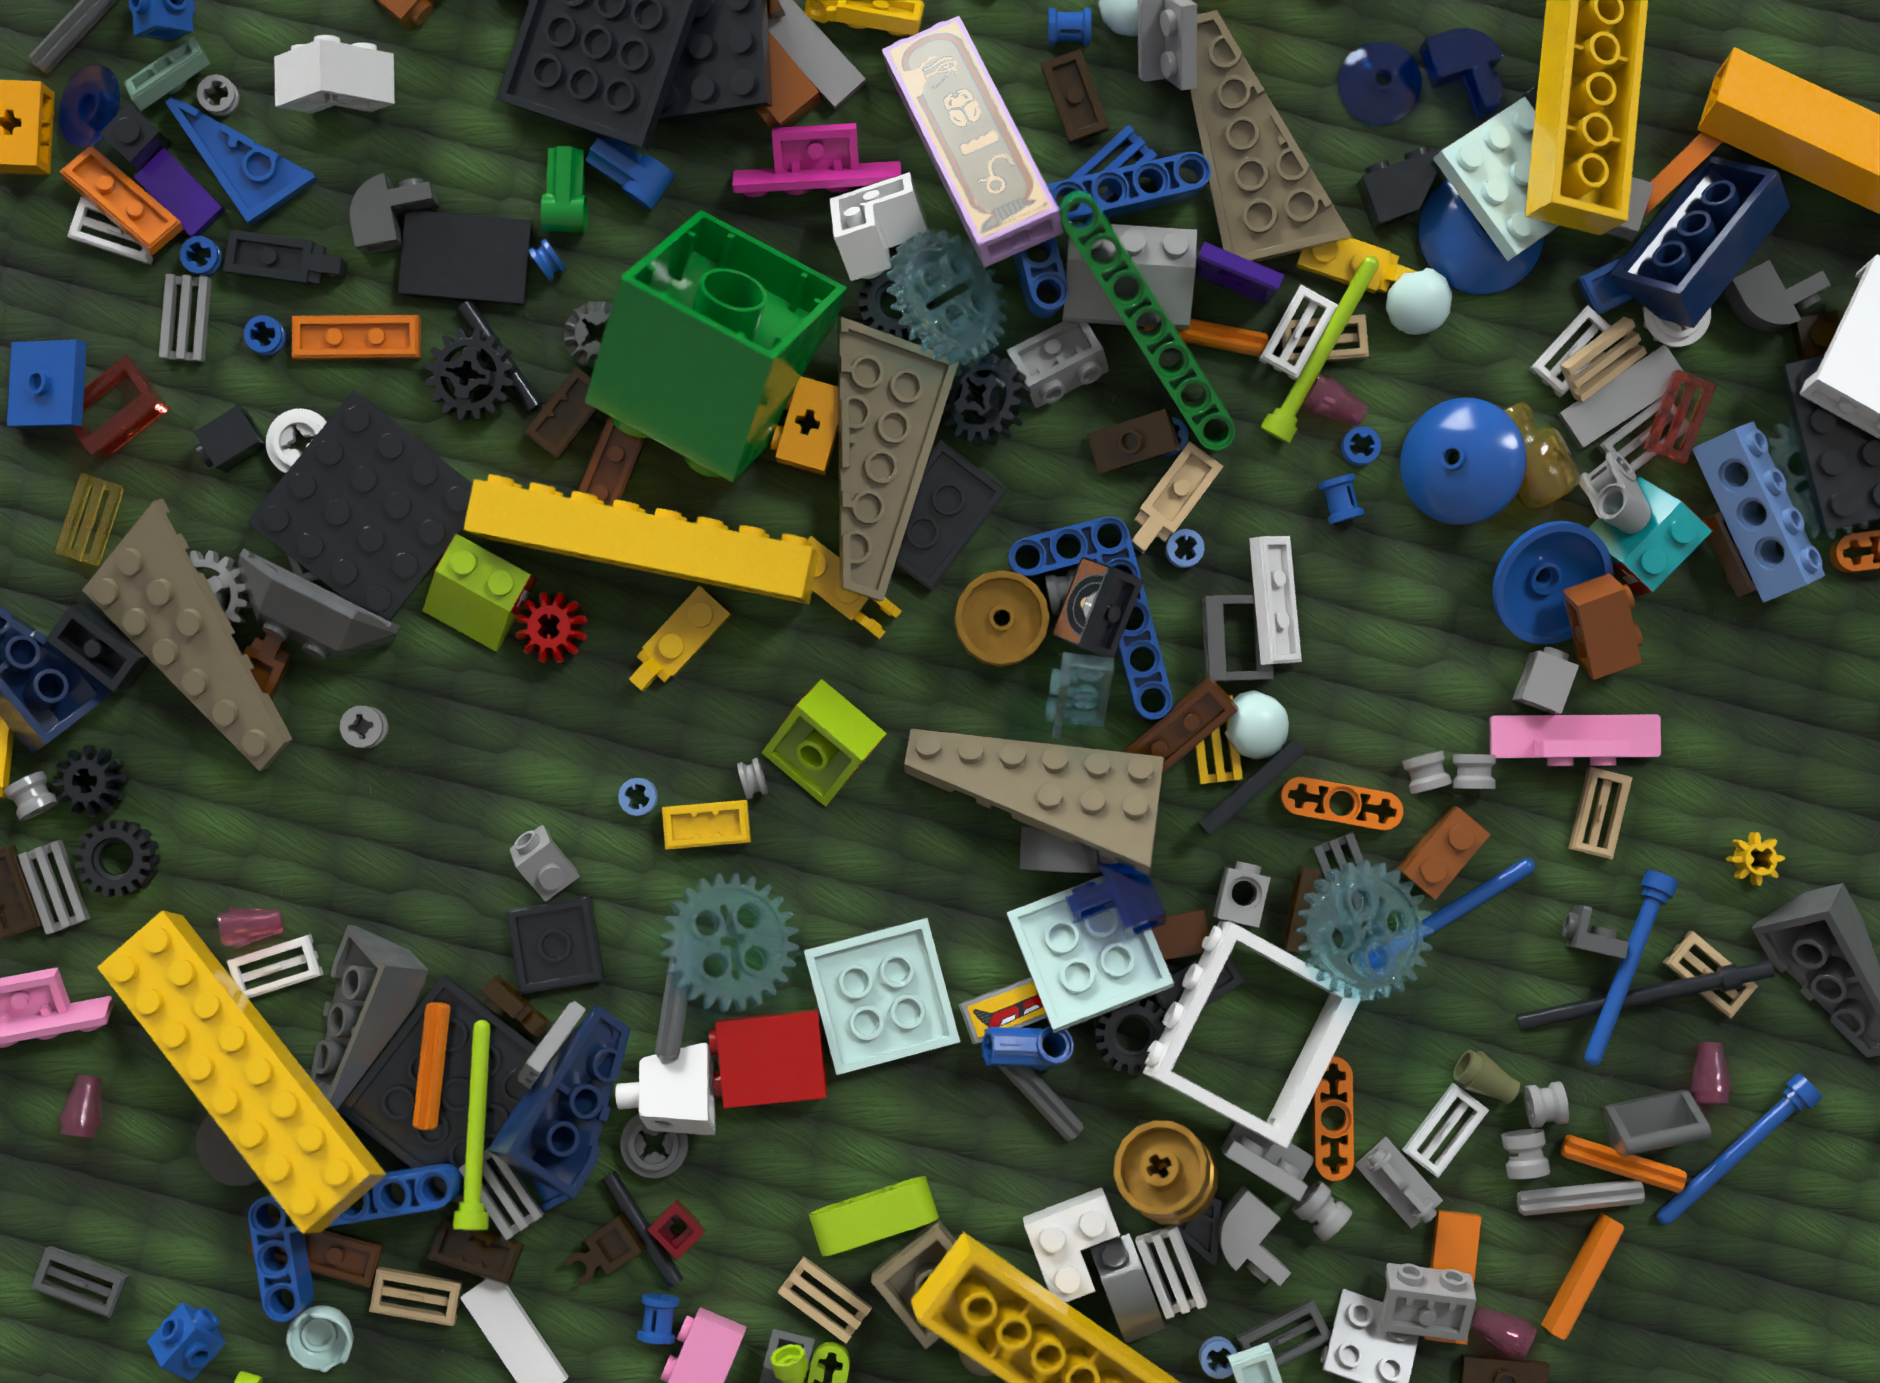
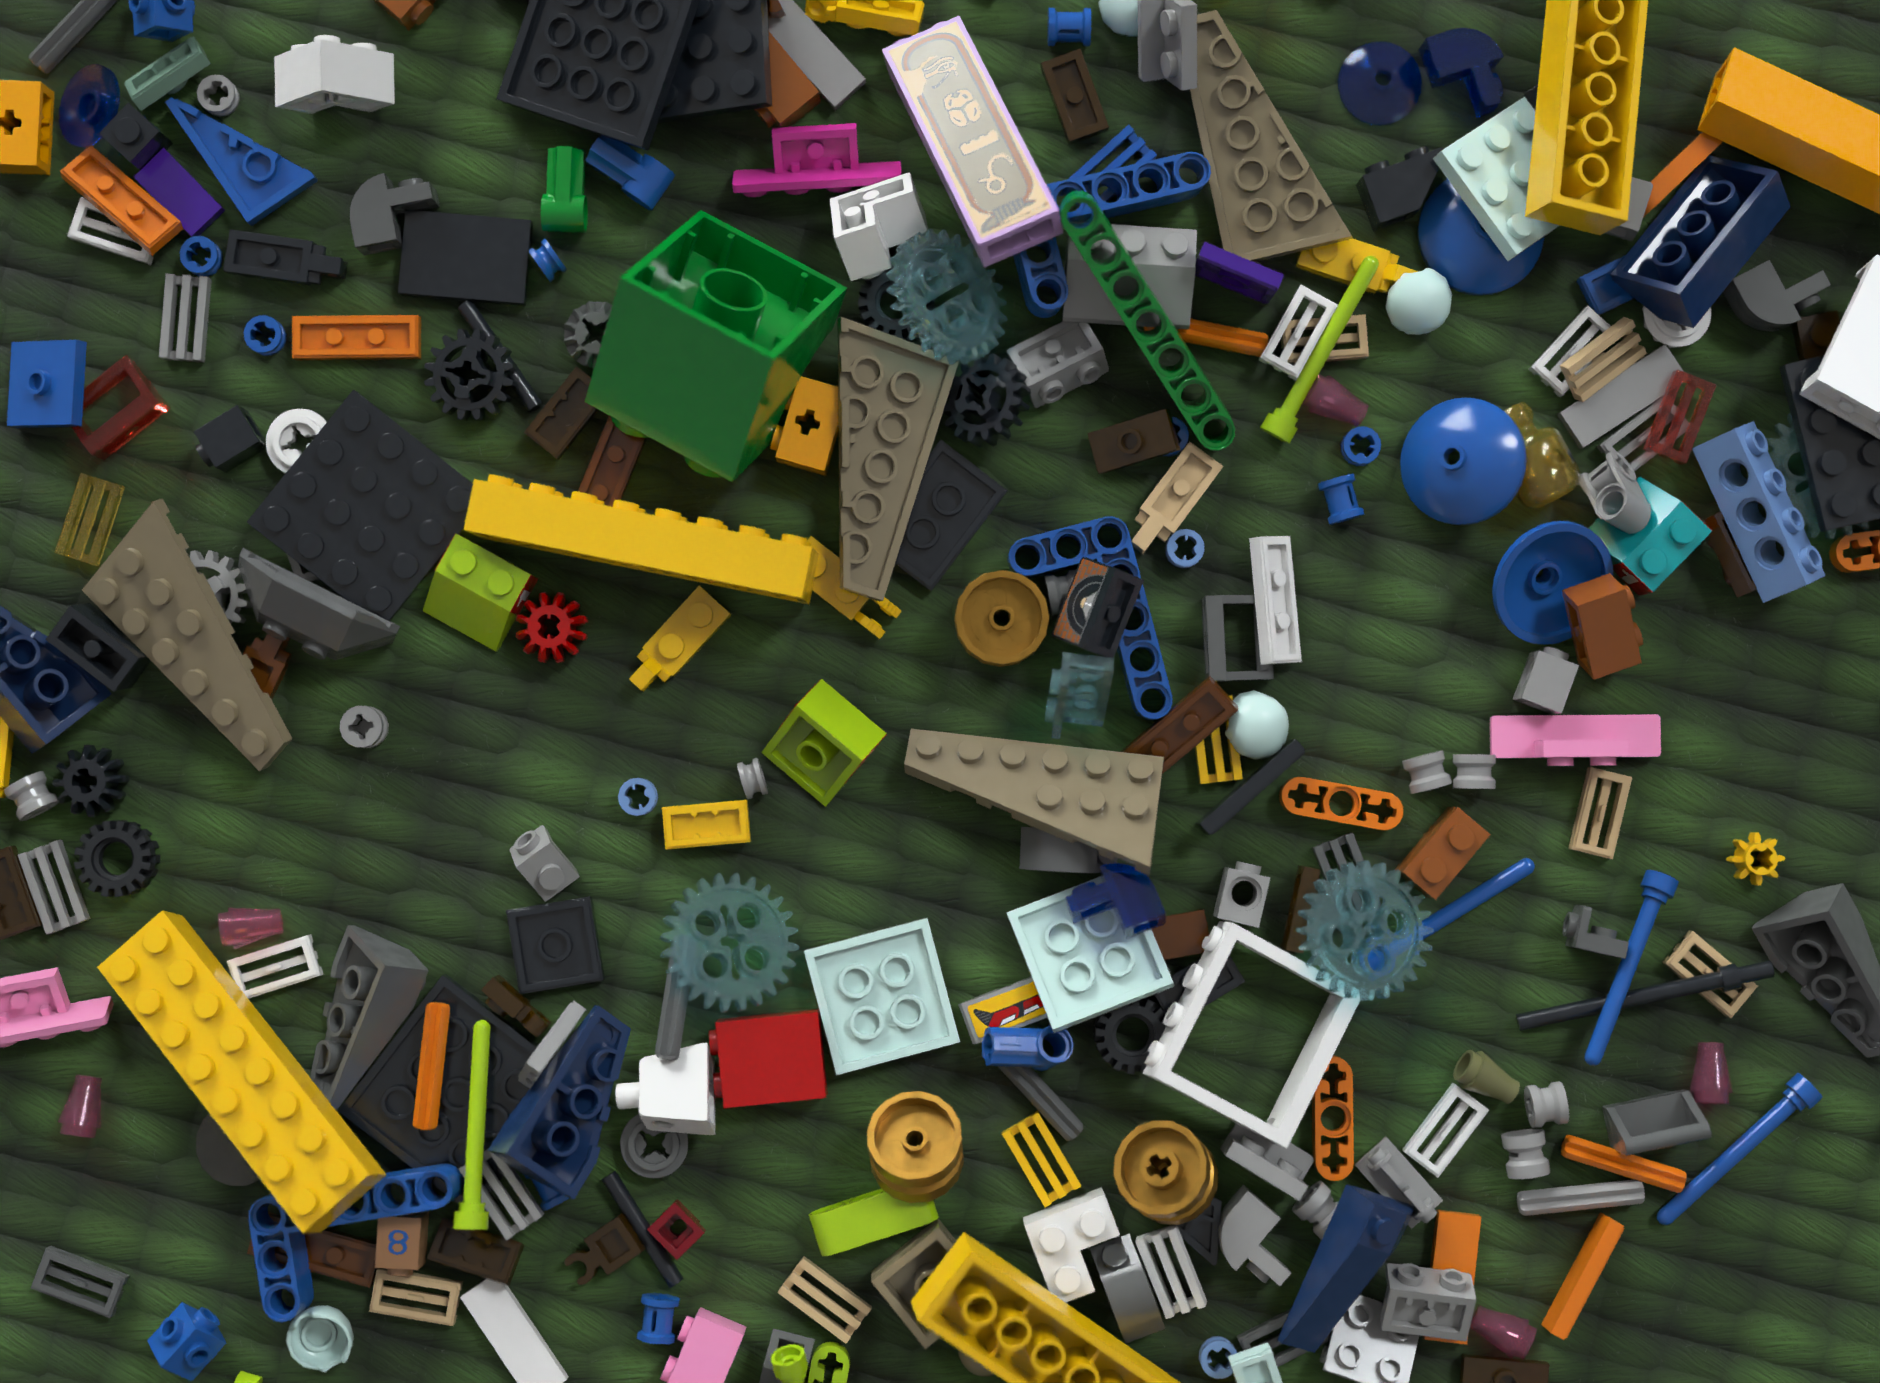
(402, 1243): none -> medium nougat brick
(915, 1147): none -> pearl gold wheel
(1059, 1190): none -> yellow tile
(1351, 1253): none -> dark blue wedge

